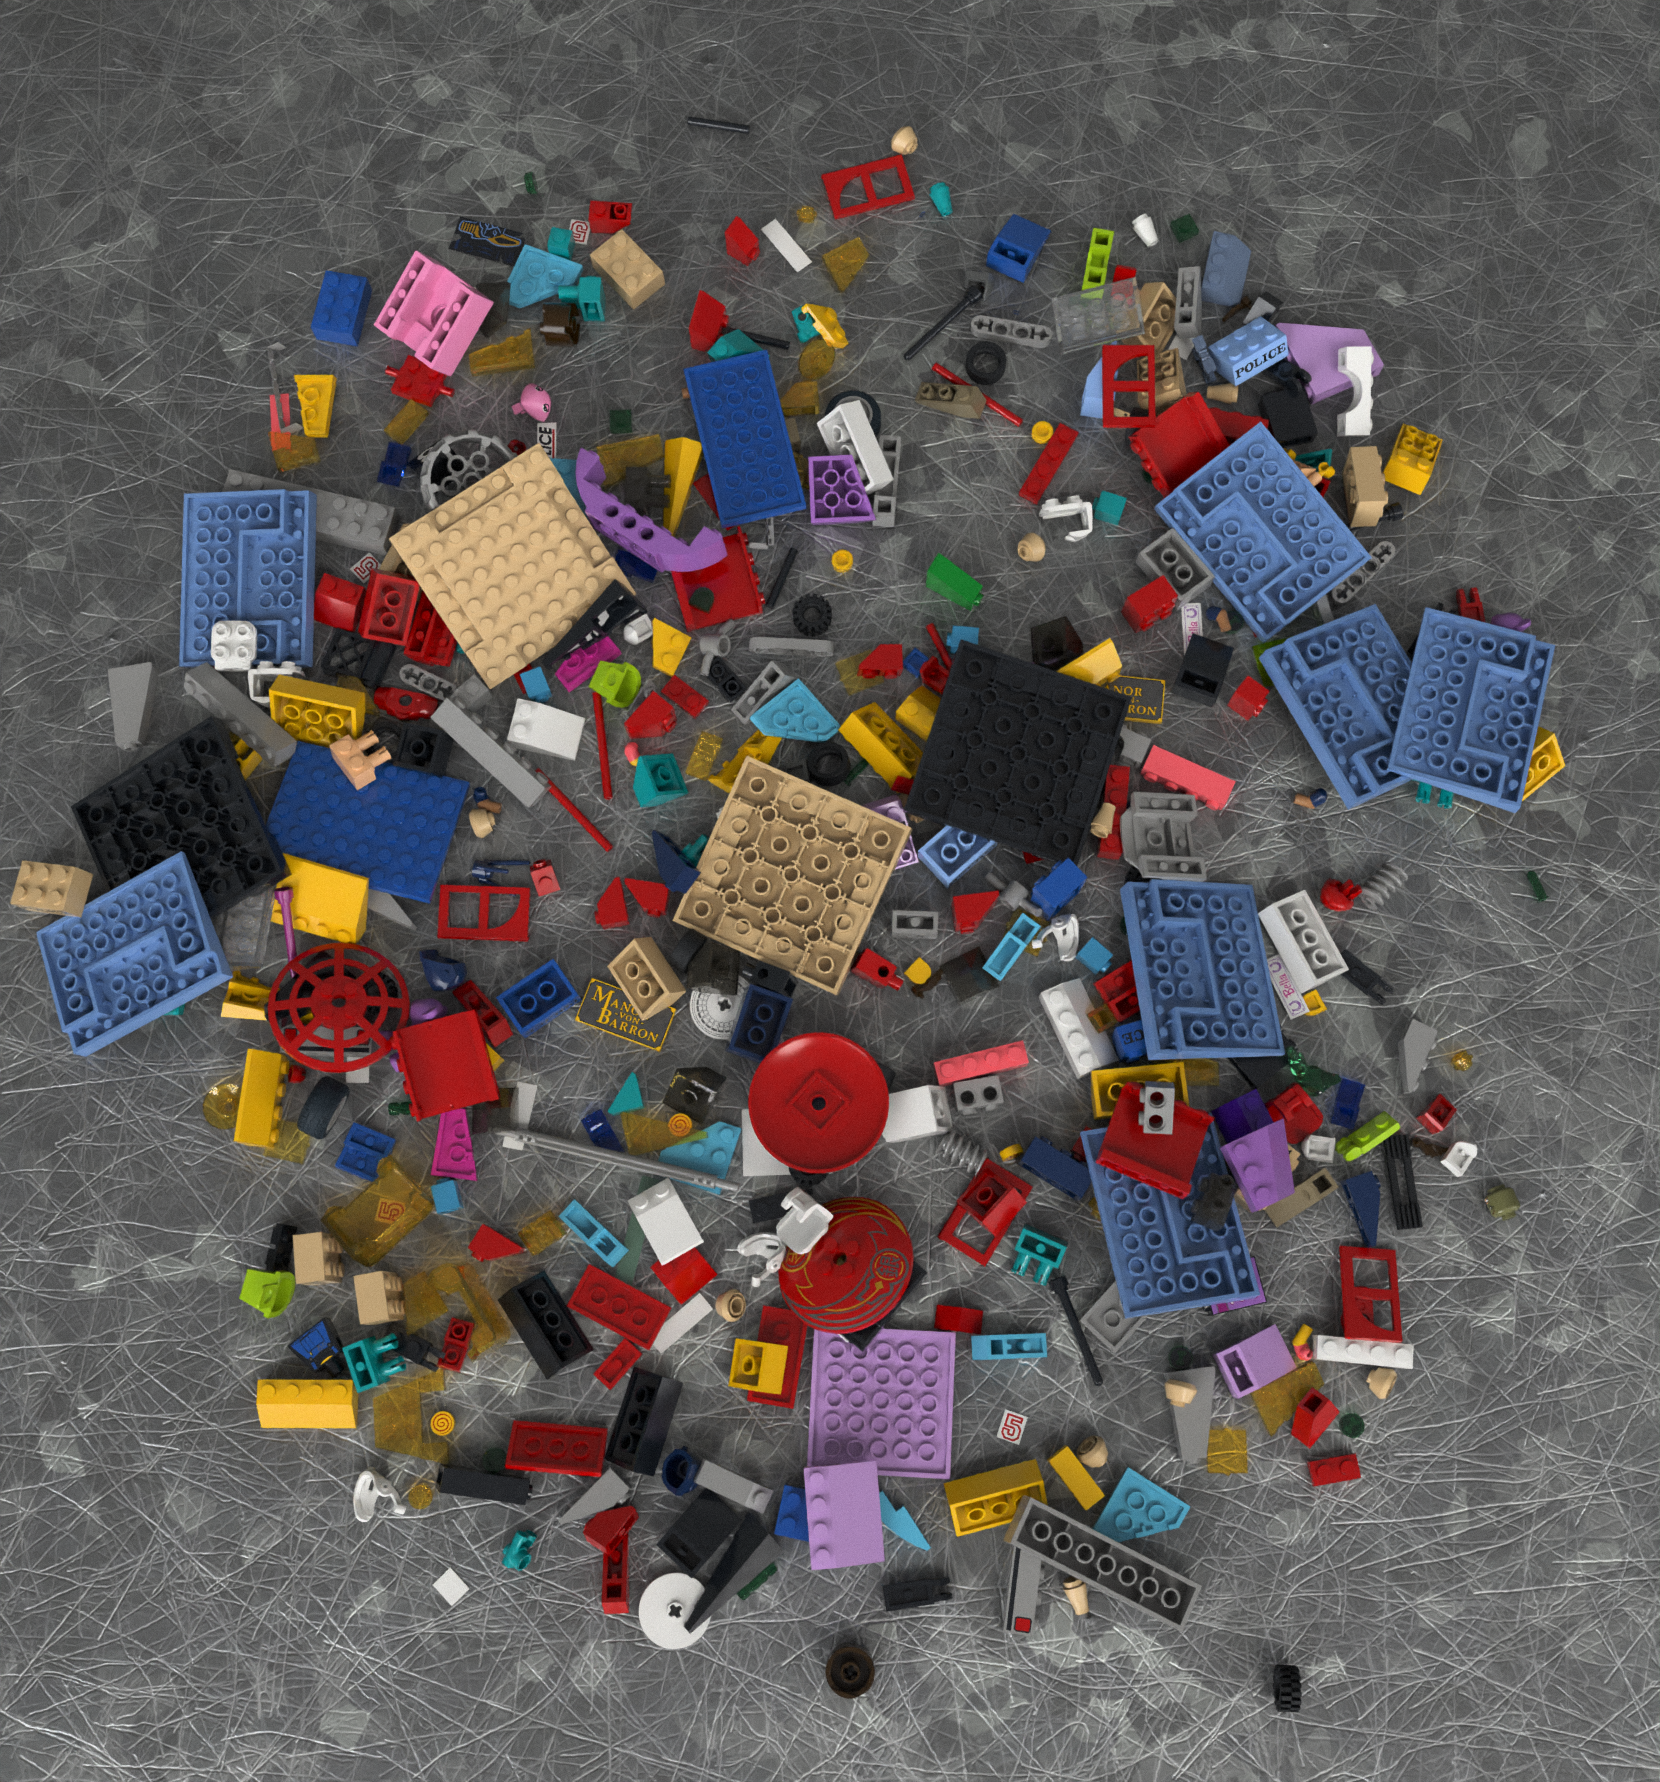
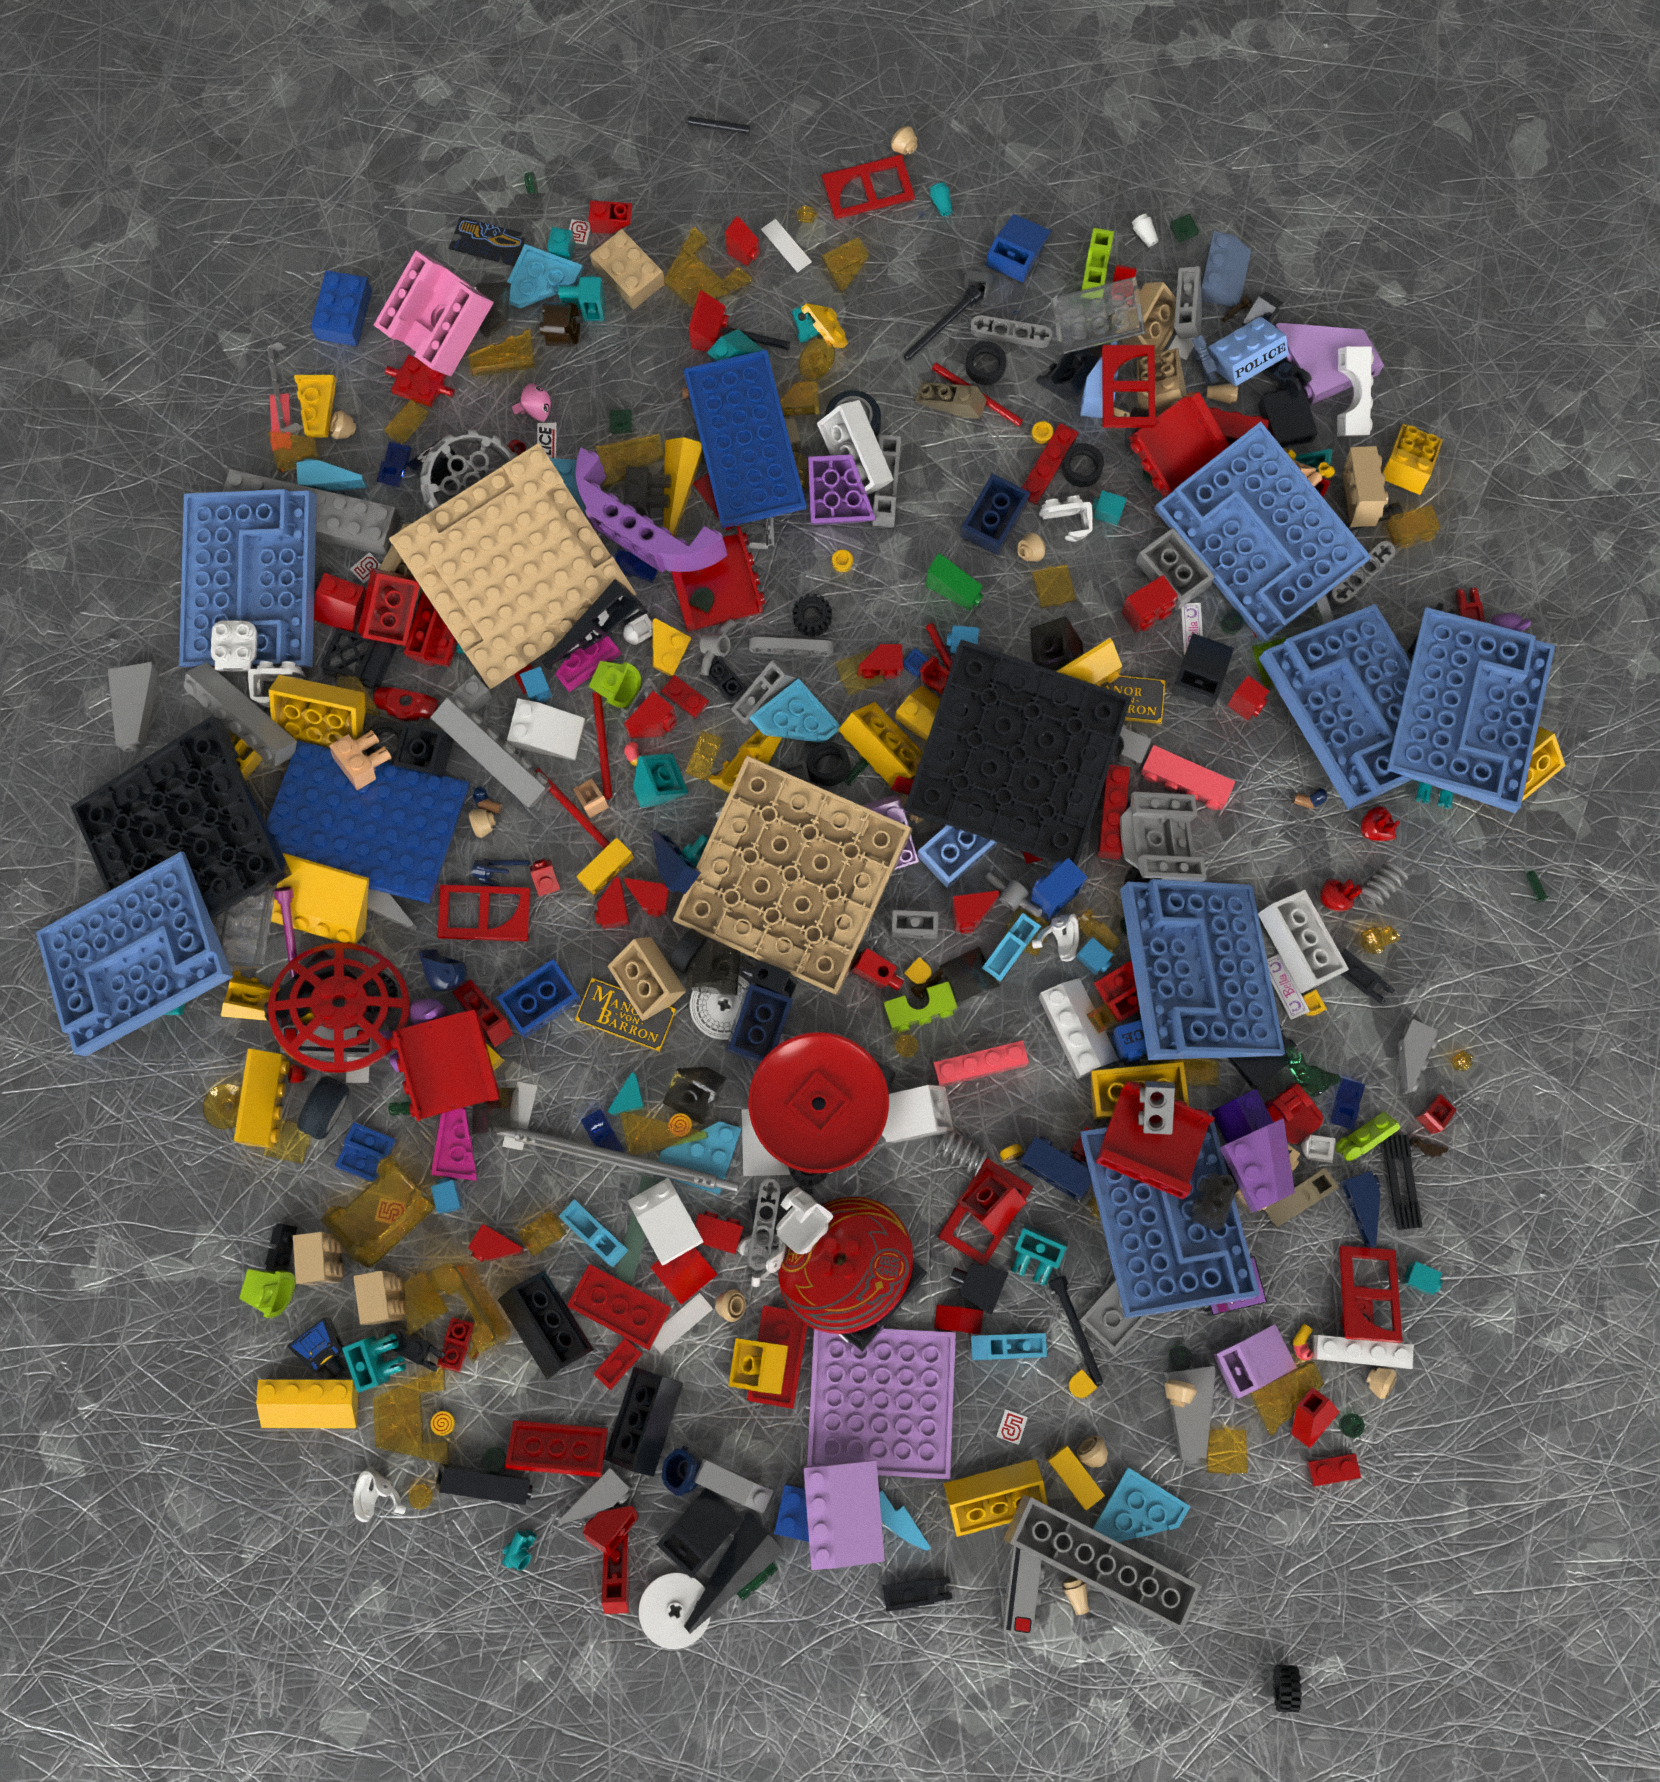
(51, 888): tan brick -> none
(327, 477): none -> medium azure slope
(342, 425): none -> tan cone
(424, 675): light grey beam -> none
(451, 1586): white sticker -> none
(590, 798): none -> light nougat slope
(605, 867): none -> yellow piece
(691, 274): none -> clear yellow wing
(719, 1233): none -> red brick
(760, 1223): none -> light grey beam
(781, 578): black bar -> none
(858, 1682): dark brown brick -> none
(907, 1046): none -> clear yellow plate
(940, 1004): none -> lime arch
(976, 1088): light grey brick -> none
(980, 1285): none -> black torso
(995, 514): none -> dark blue brick
(1054, 586): none -> clear yellow piece
(1071, 372): none -> black wedge
(1081, 1385): none -> yellow tile
(1087, 450): none -> black tyre
(1098, 930): none -> clear yellow wing
(1103, 821): tan cone -> none
(1219, 615): arm -> none
(1375, 940): none -> clear yellow plate
(1378, 824): none -> red piece
(1413, 527): none -> clear yellow brick
(1422, 1278): none -> teal brick
(1459, 1156): white plate -> none
(1502, 1202): olive head -> none

